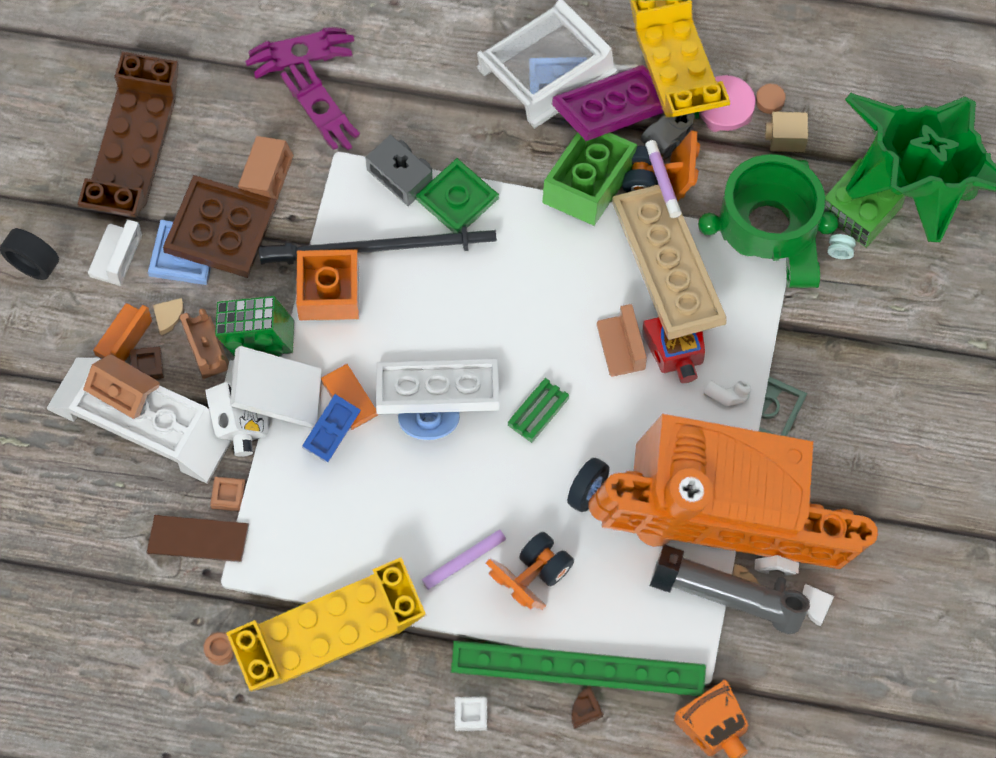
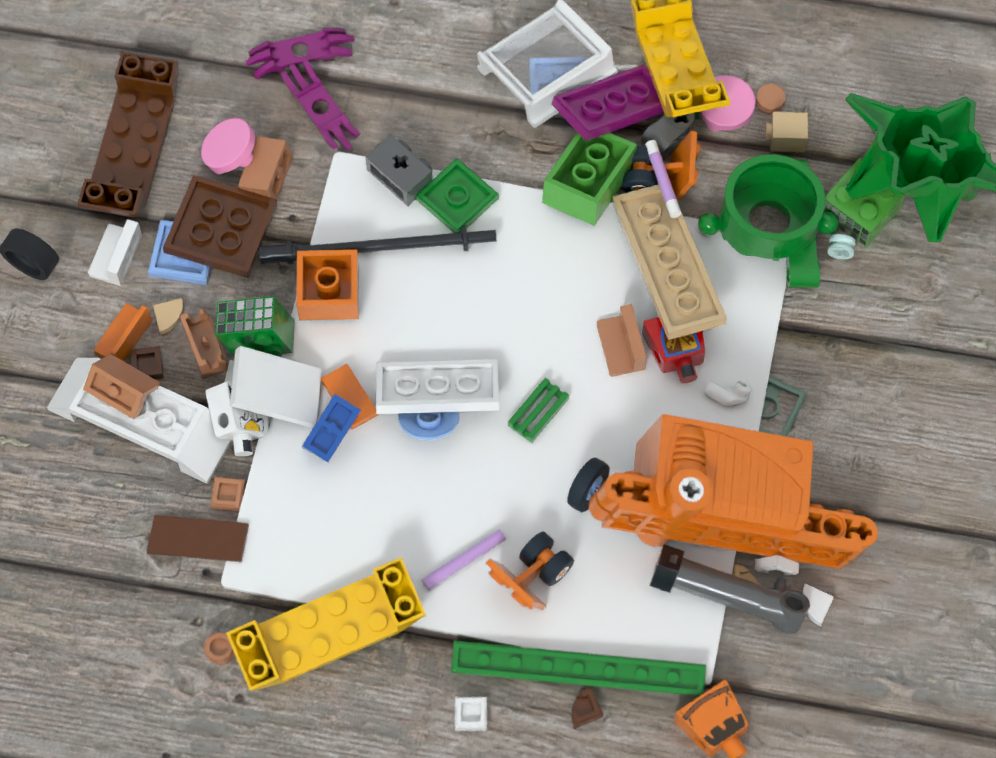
(228, 146): none -> bright pink tile

